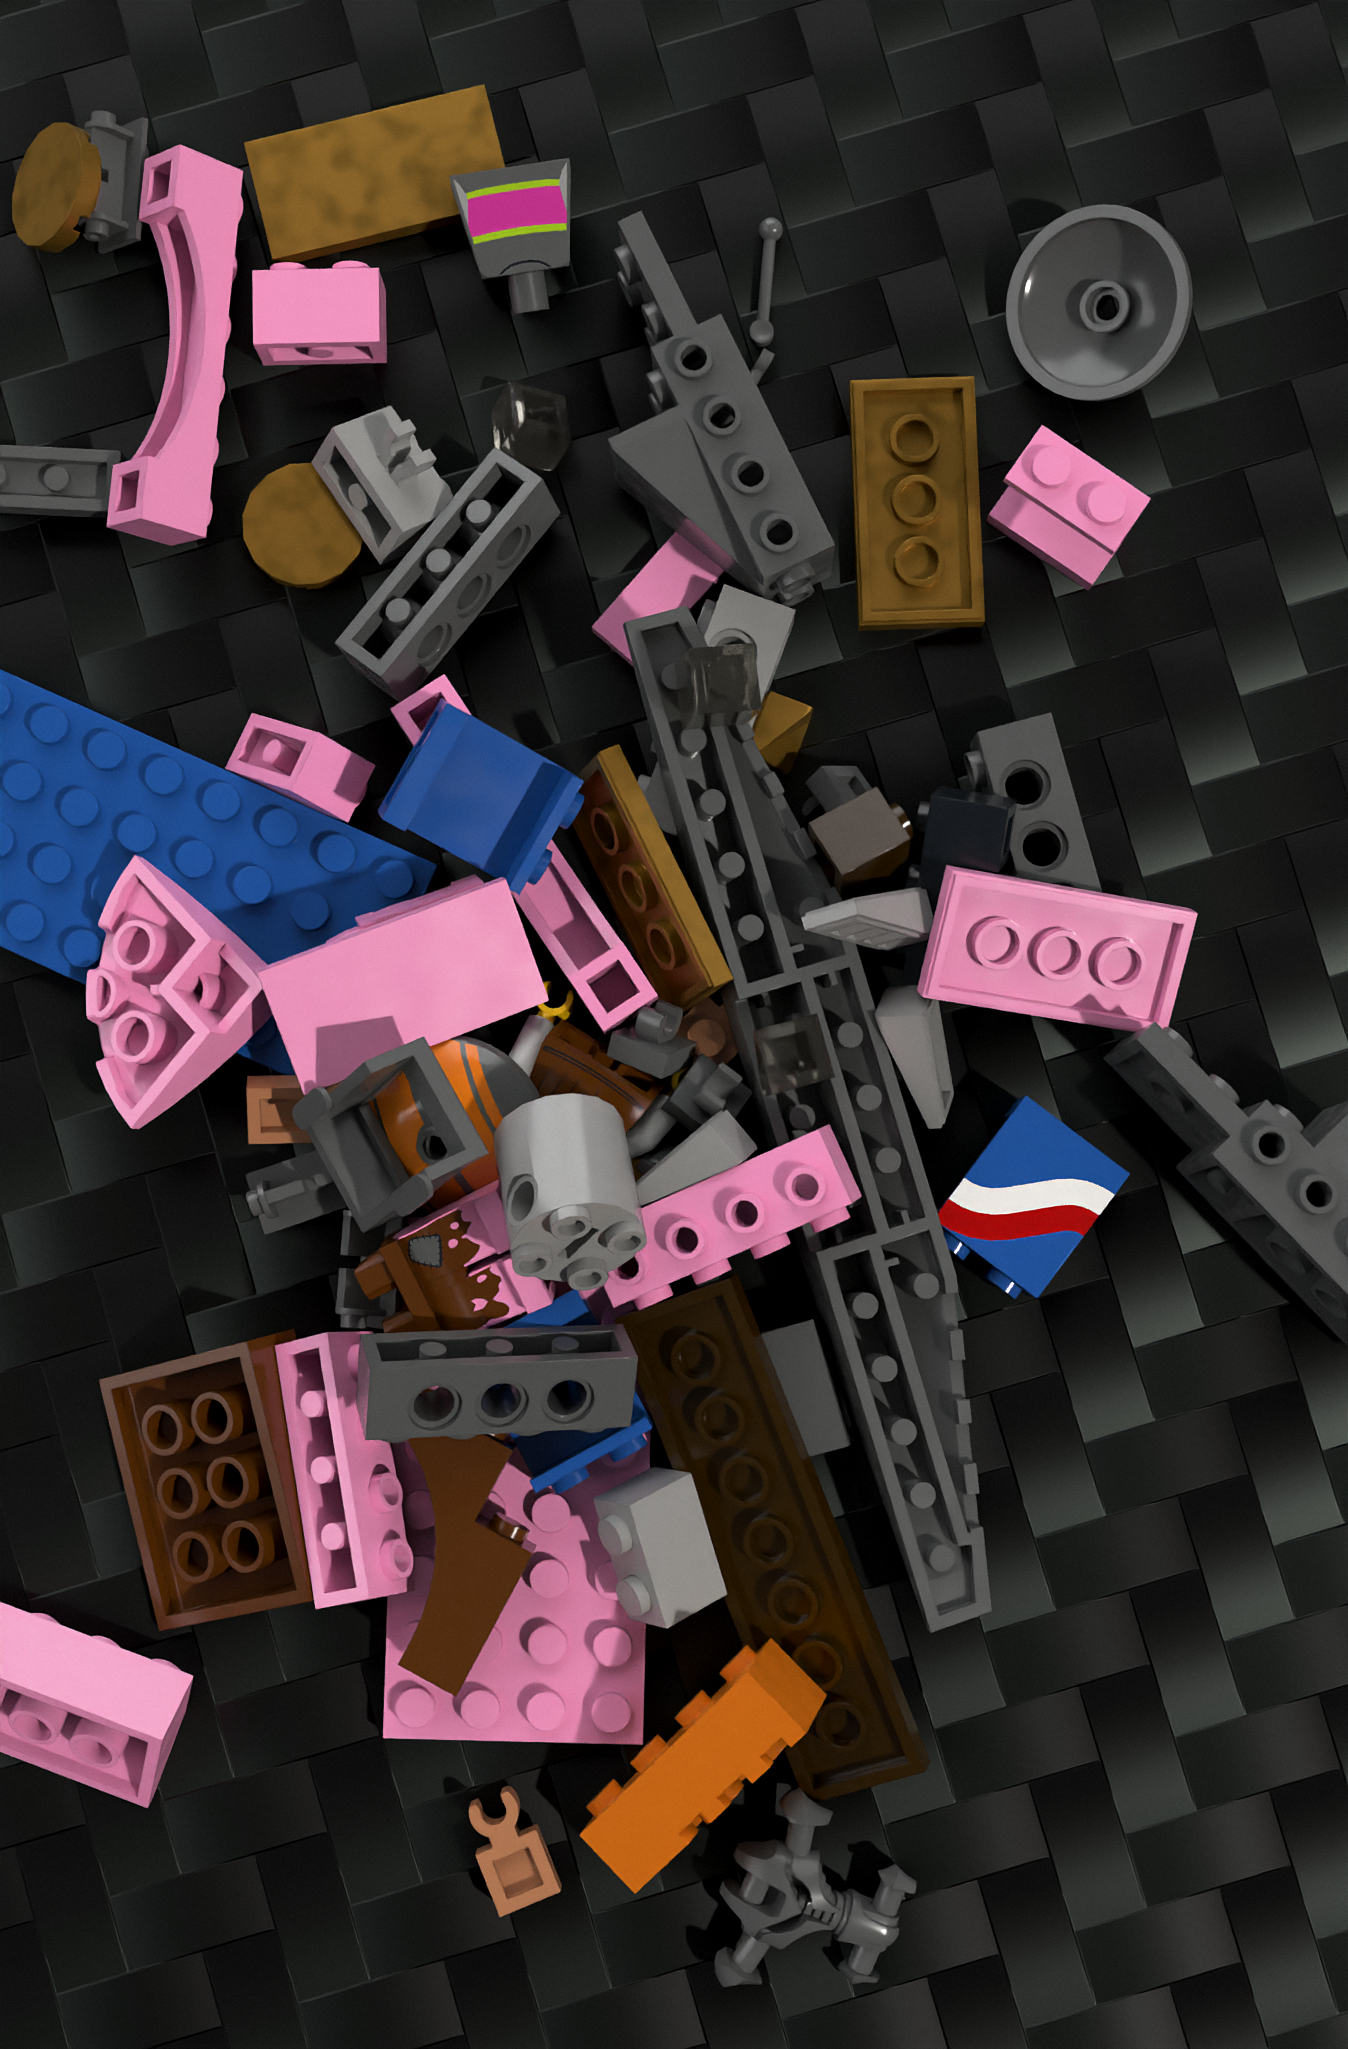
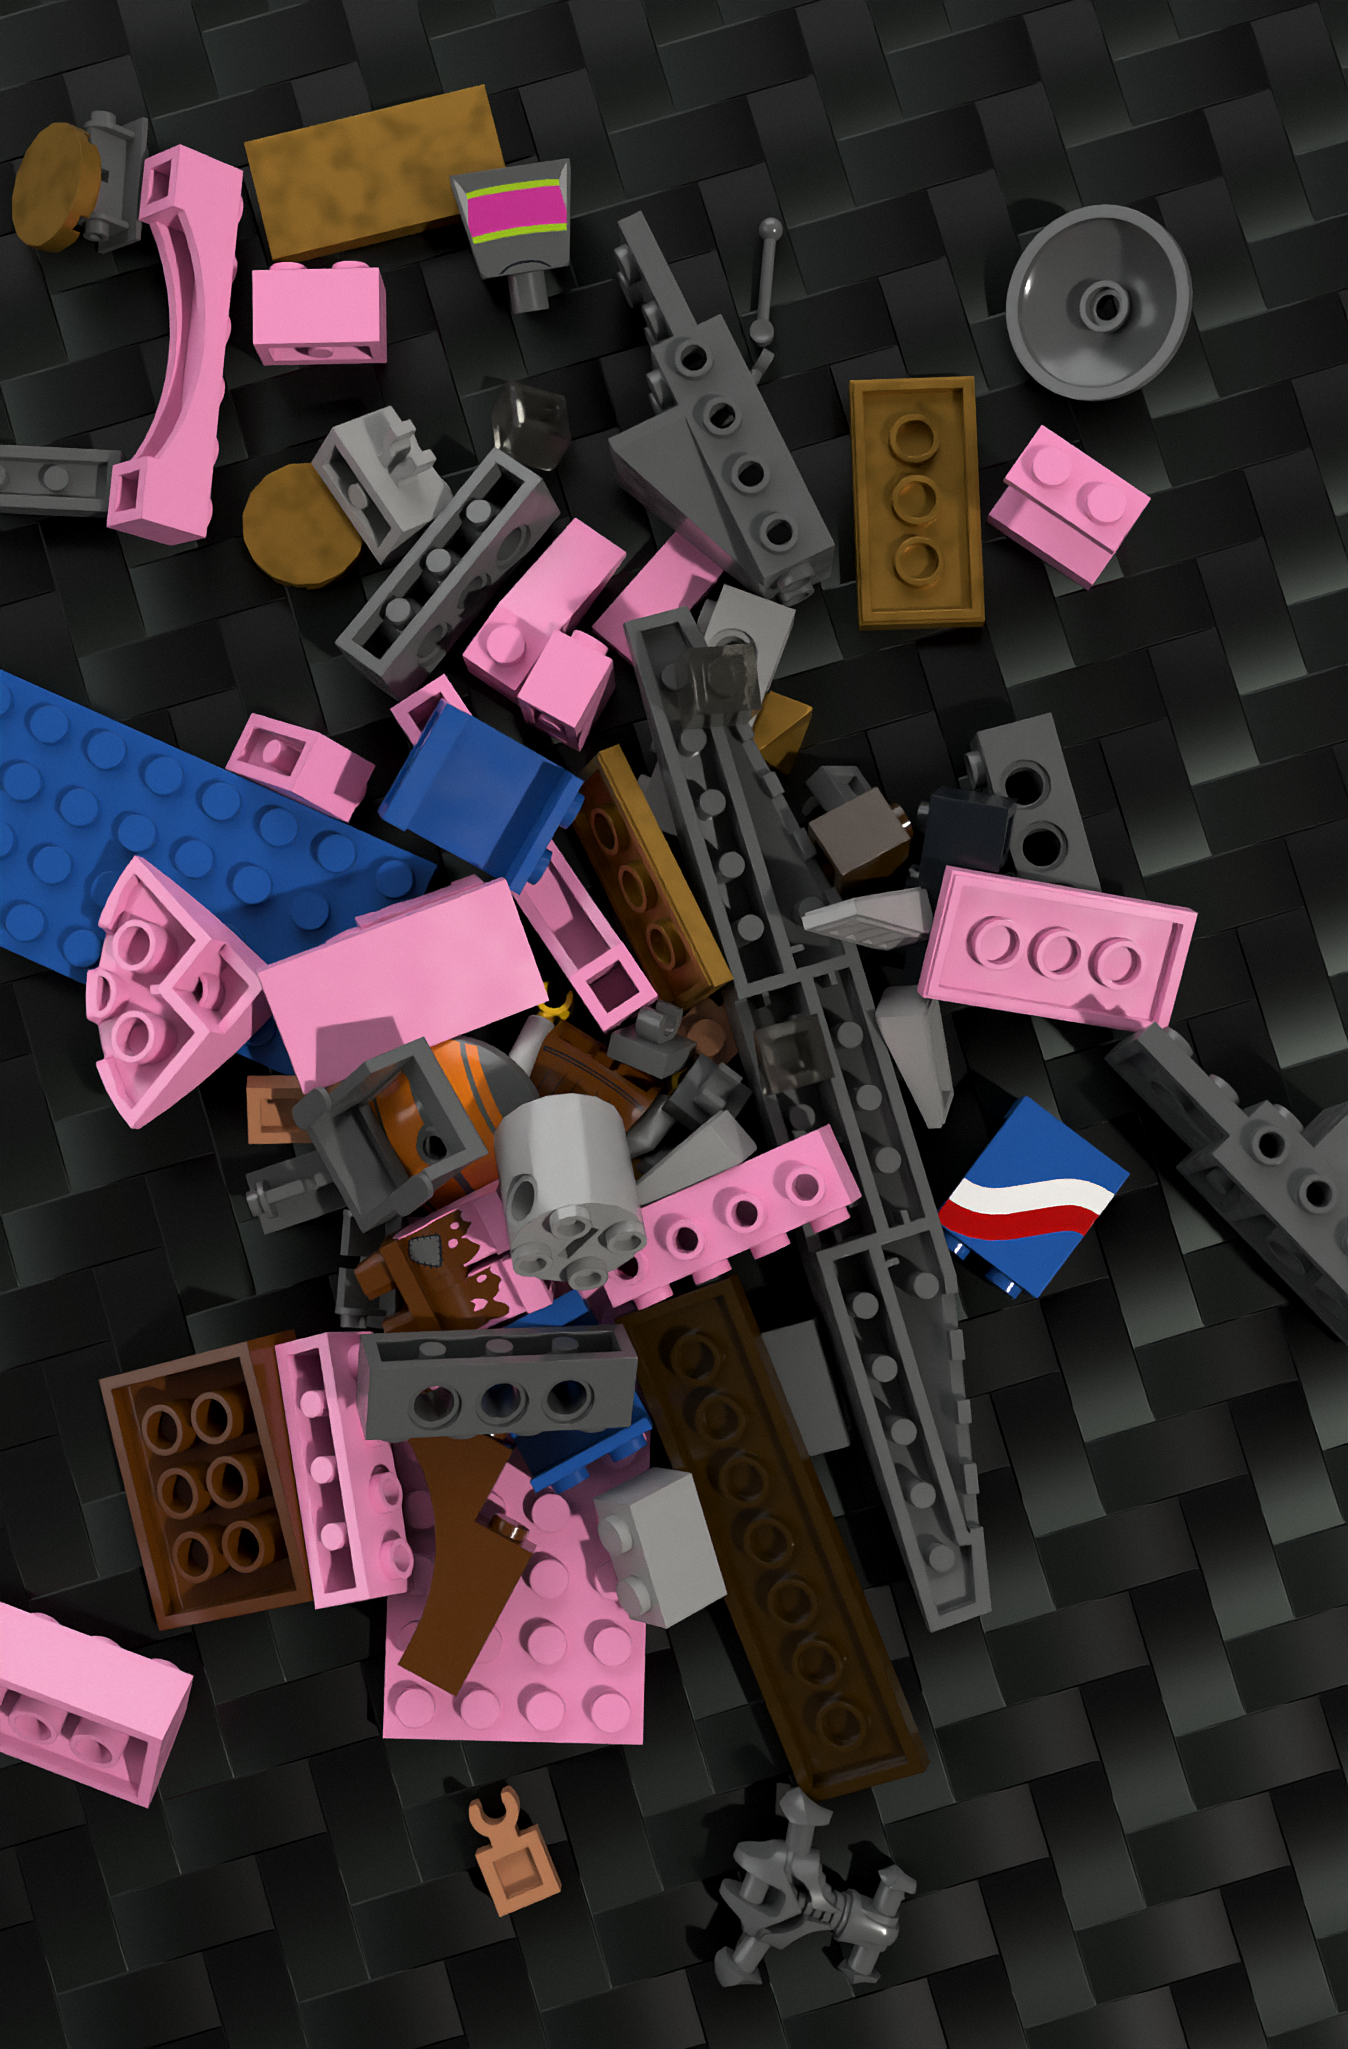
(546, 598): none -> bright pink slope
(568, 688): none -> bright pink brick
(703, 1763): orange wedge -> none

